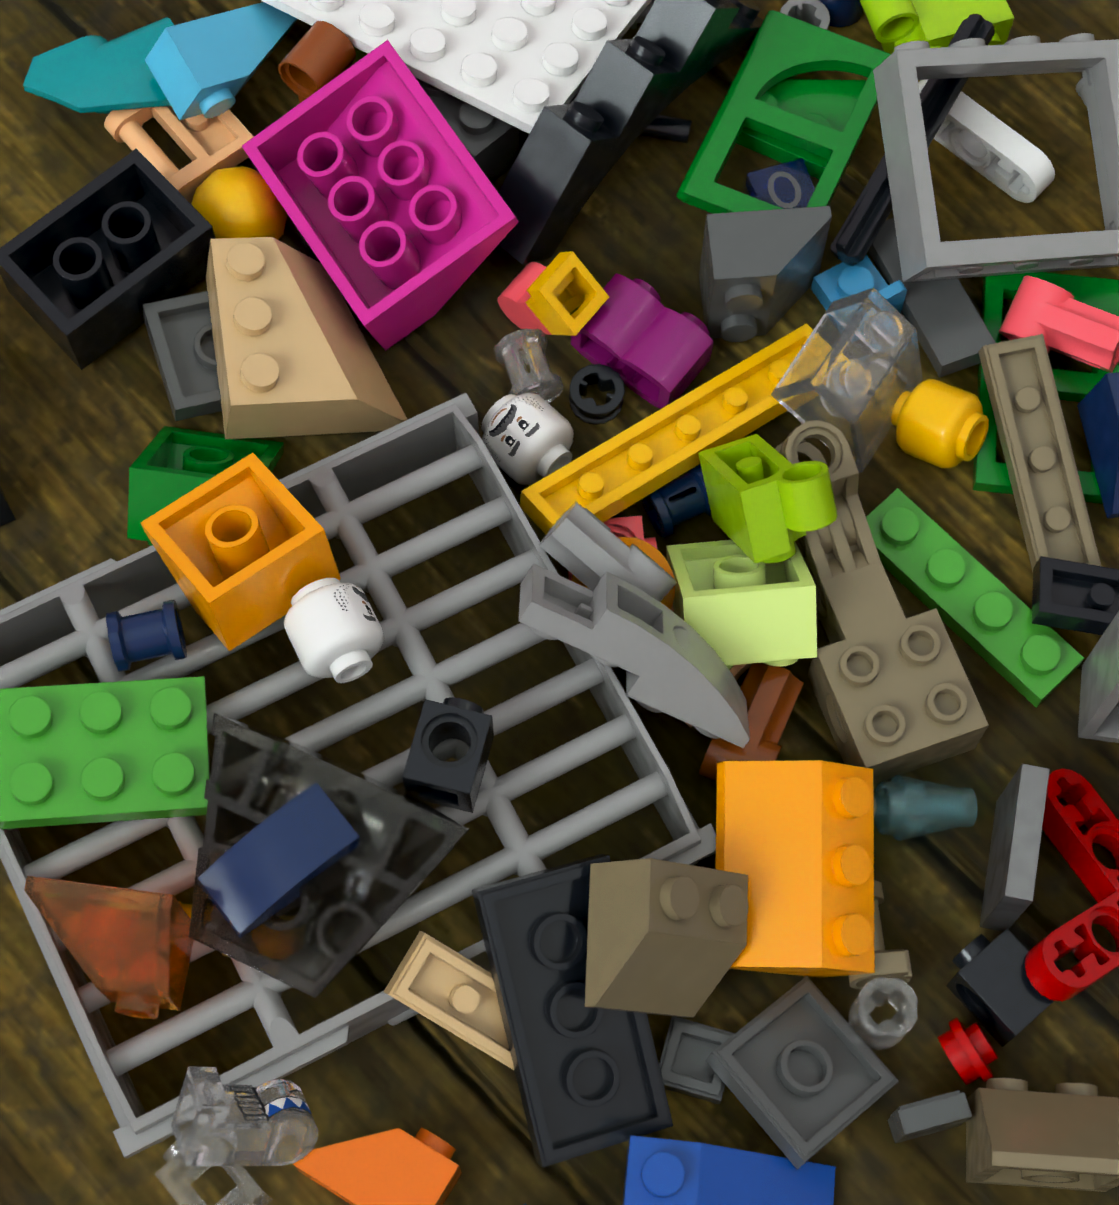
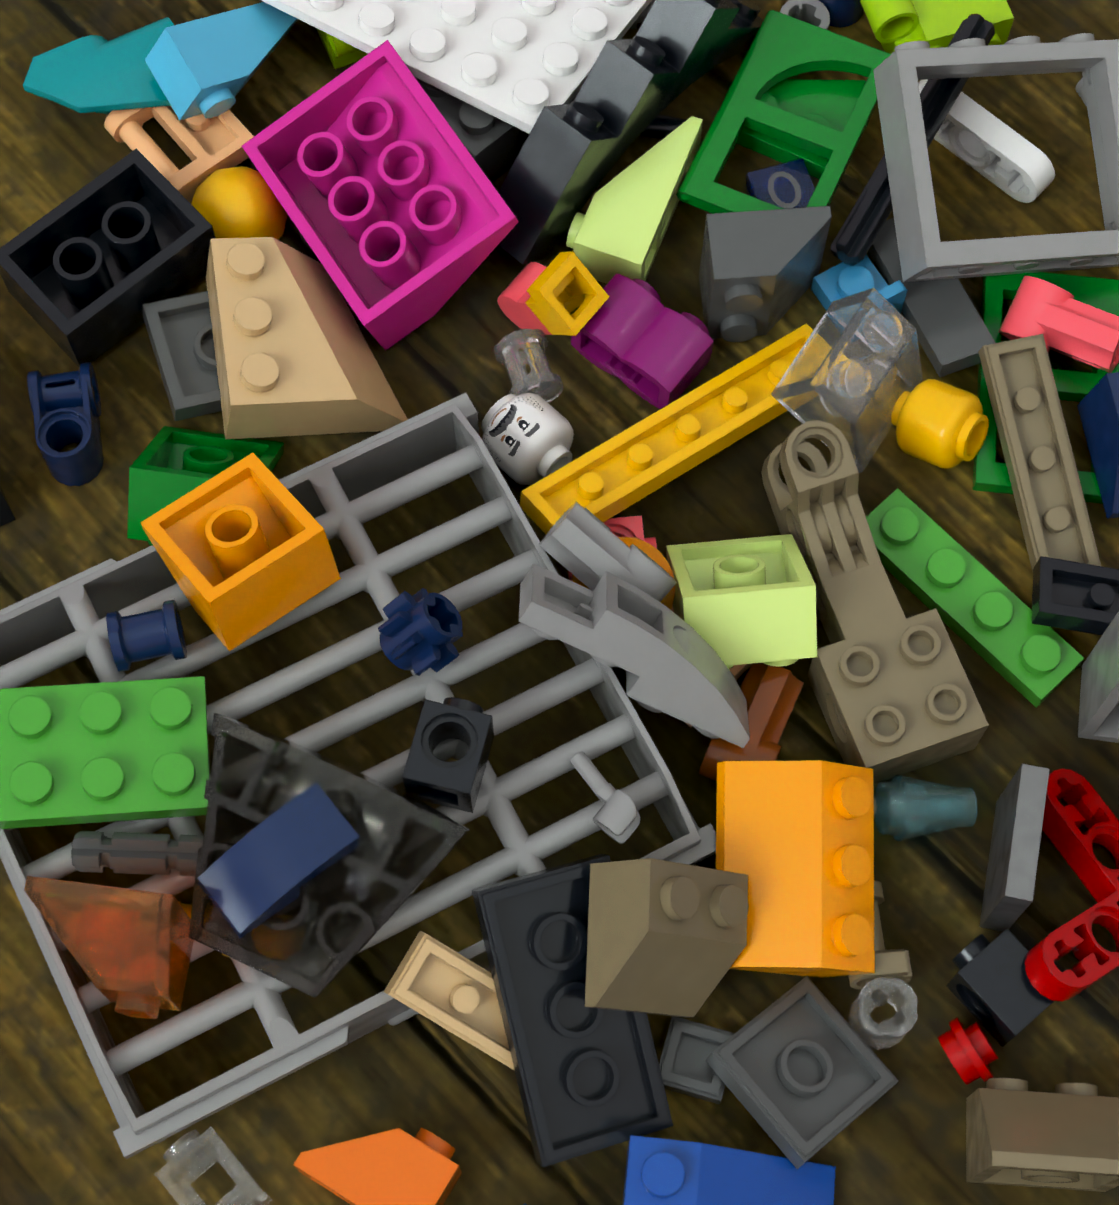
(65, 413): none -> dark blue piece
(135, 853): none -> dark grey axle
(241, 1122): clear leg -> none
(316, 59): dark orange piece -> none
(333, 630): white head -> none
(420, 631): none -> dark blue gear
(606, 380): black bush -> none
(619, 813): none -> light grey hand
(635, 209): none -> yellowish green slope
(677, 502): dark blue bush -> none
(765, 498): lime hinge -> none
(929, 1116): dark grey tile -> none

